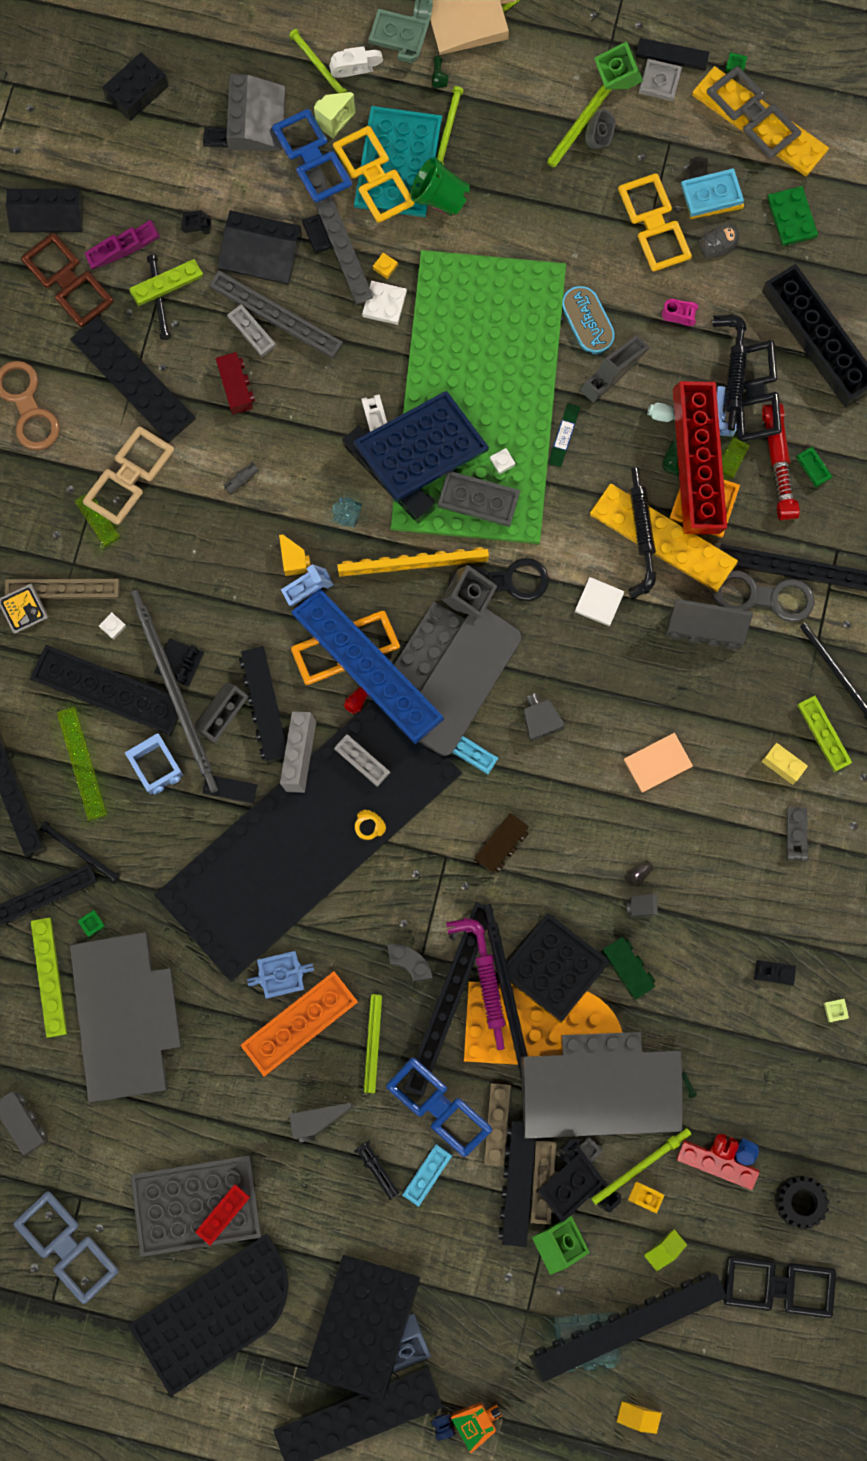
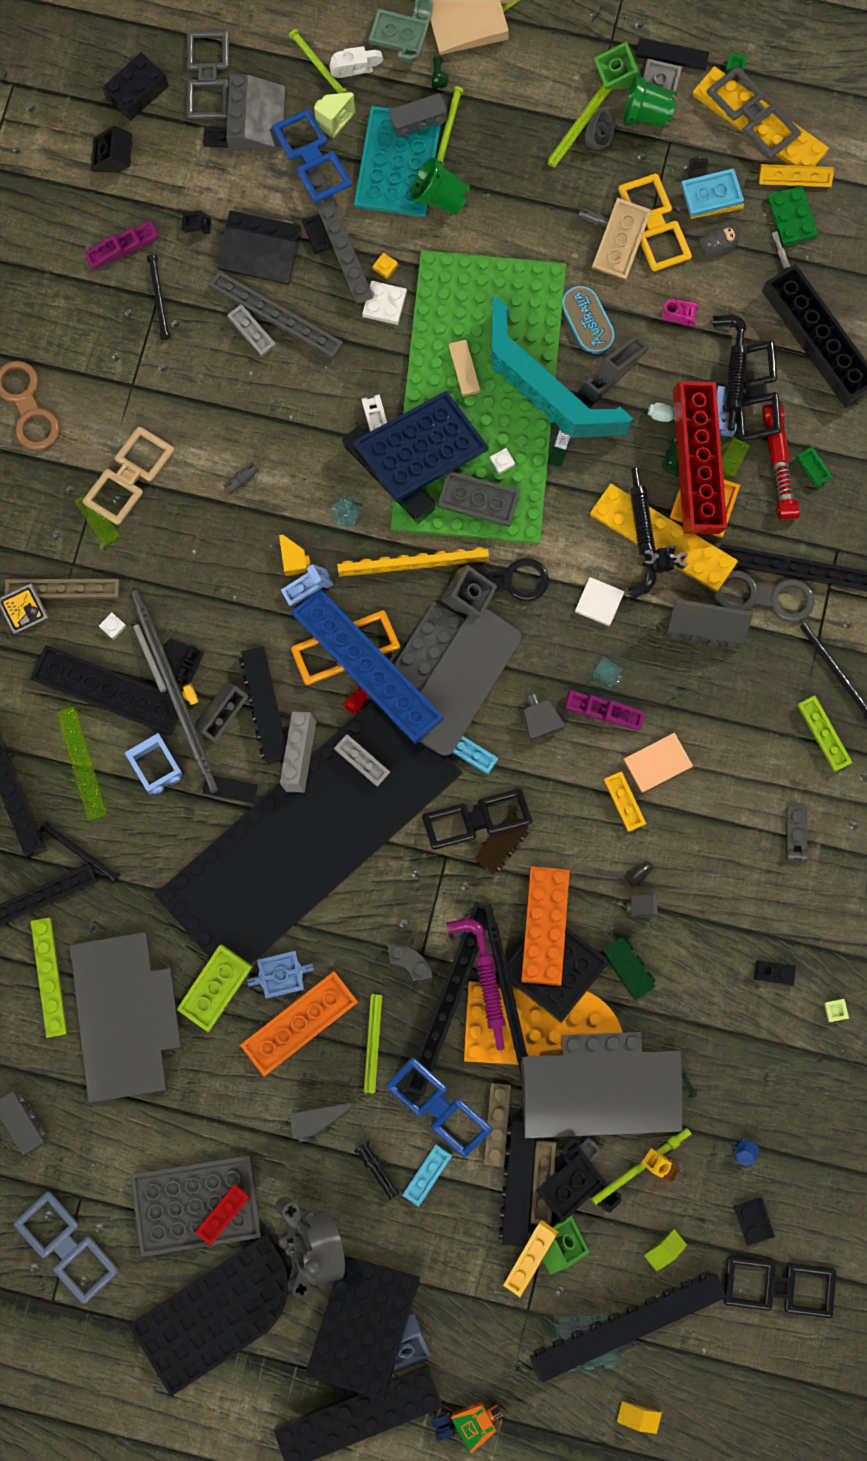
(45, 210): black slope -> none
(67, 279): copper bar -> none
(91, 923): green plate -> none
(111, 150): none -> black slope
(133, 379): black plate -> none
(150, 658): none -> light grey bar
(166, 282): lime plate -> none
(189, 694): none -> yellow plate
(207, 74): none -> dark grey bar
(214, 988): none -> lime plate
(235, 383): dark red brick -> none
(313, 1245): none -> dark grey piece
(366, 815): yellow piece -> none
(373, 173): yellow bar -> none
(418, 115): none -> dark grey brick
(464, 368): none -> tan tile
(477, 819): none -> black bar
(530, 1258): none -> yellow plate
(545, 390): none -> teal slope
(545, 926): none -> orange plate
(593, 217): none -> dark grey pin
(604, 710): none -> magenta slope
(608, 673): none -> clear light blue brick
(621, 239): none -> tan plate
(624, 801): none -> yellow plate
(646, 1197): yellow slope -> none
(649, 104): none -> green piece
(660, 1165): none -> yellow leg
(665, 559): none -> black pin
(719, 1161): plate -> none
(754, 1221): none -> black plate
(781, 252): none -> light grey piece
(784, 763): light yellow brick -> none
(796, 175): none -> yellow plate
(818, 1207): black tyre -> none

